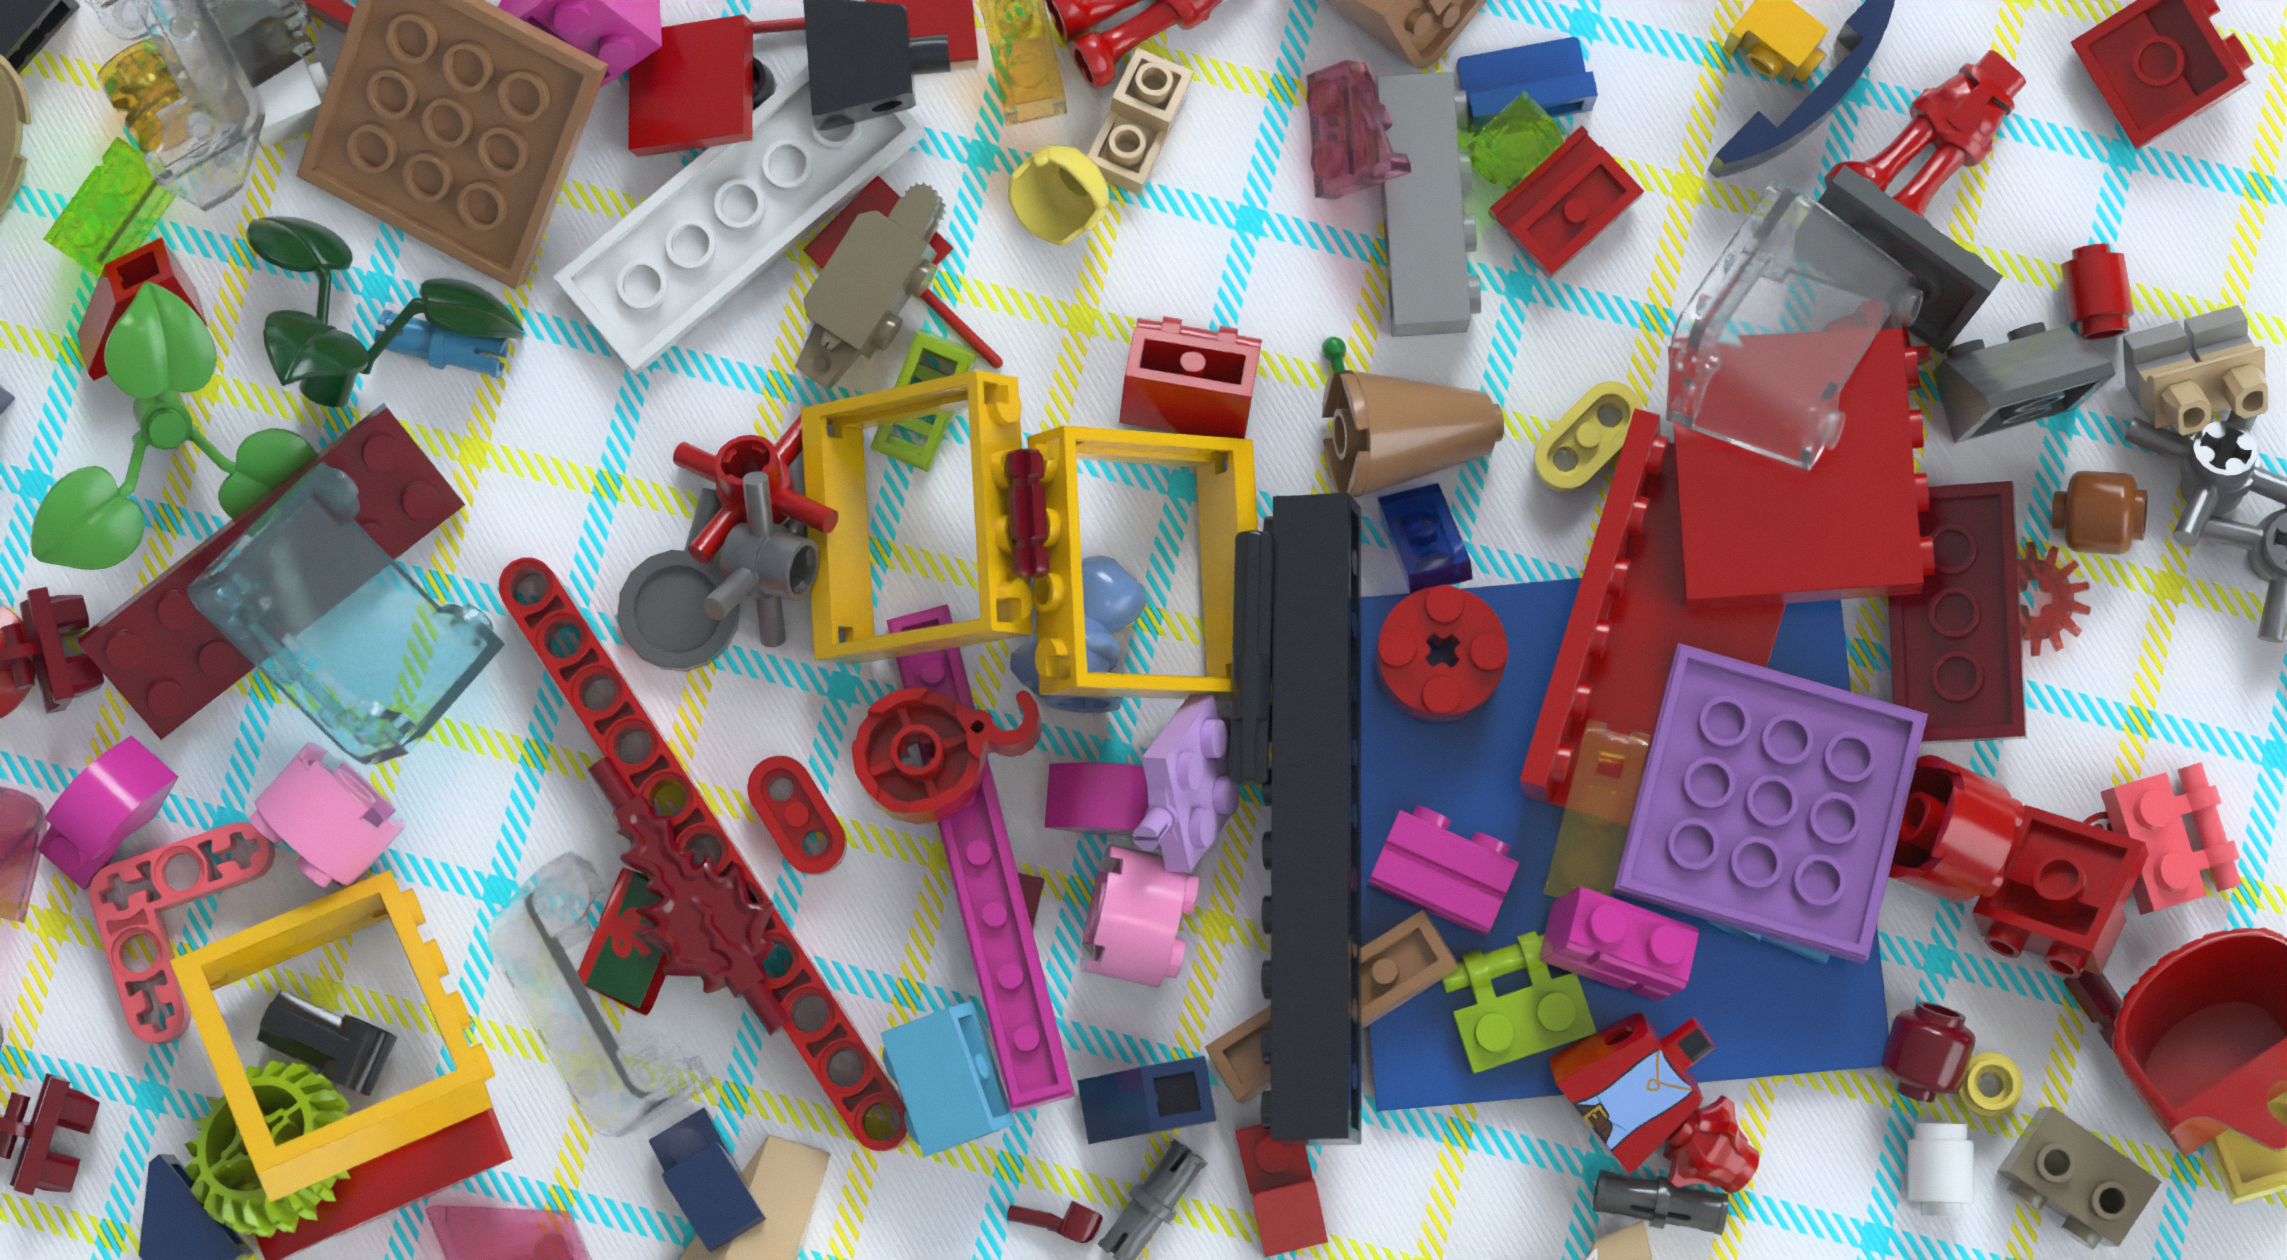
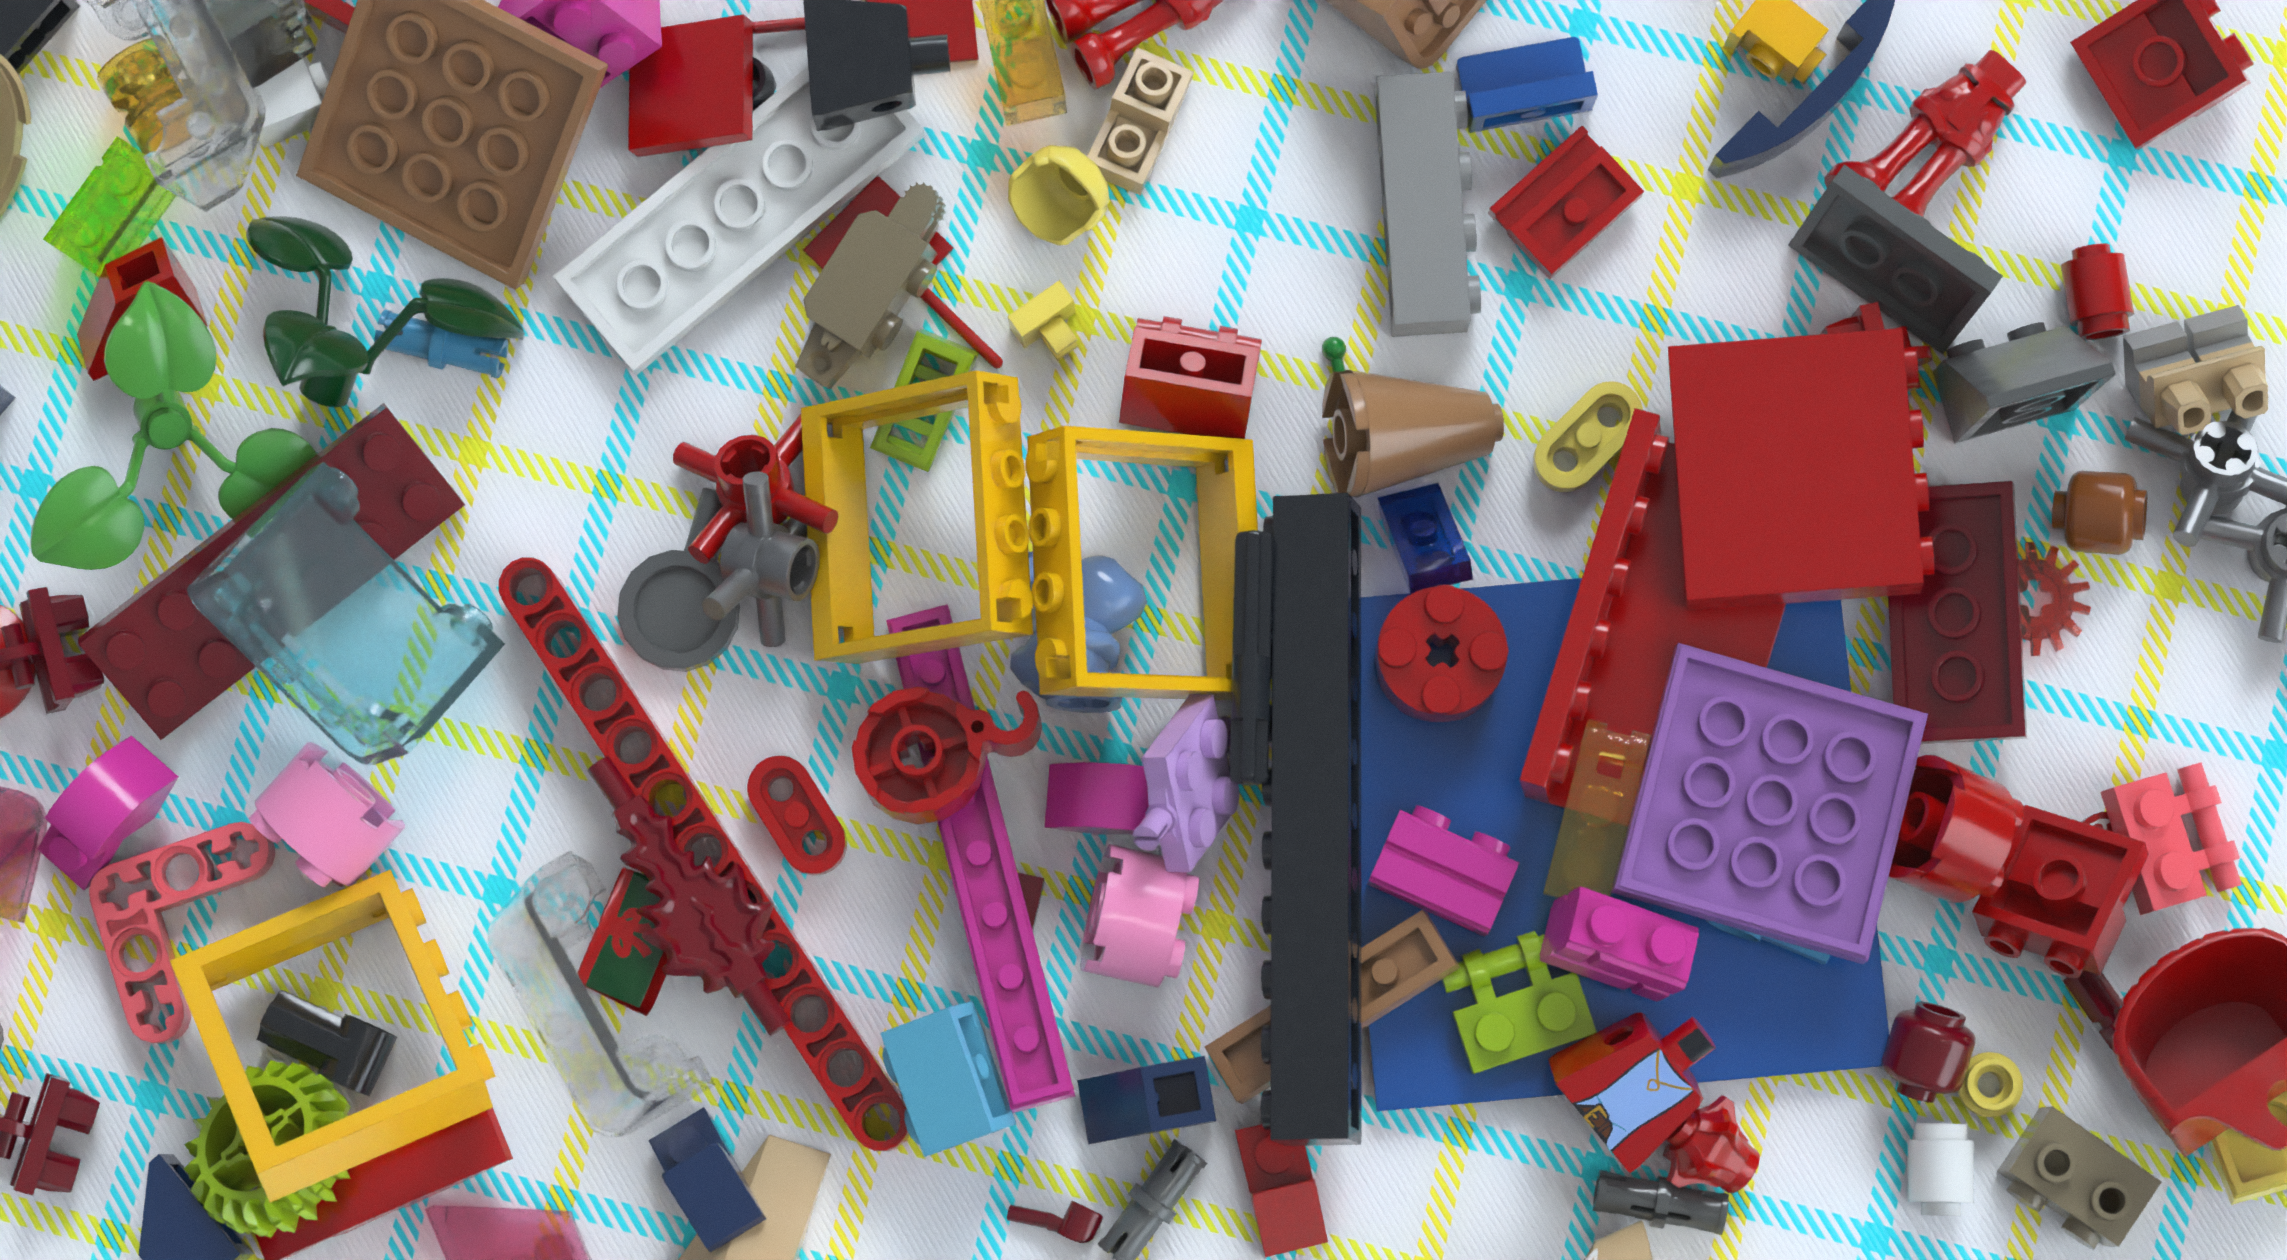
(1027, 513): dark red axle -> none
(1045, 319): none -> light yellow tile
(1349, 132): clear pink wing -> none
(1515, 142): clear neon green bracket -> none
(1783, 328): clear windscreen -> none

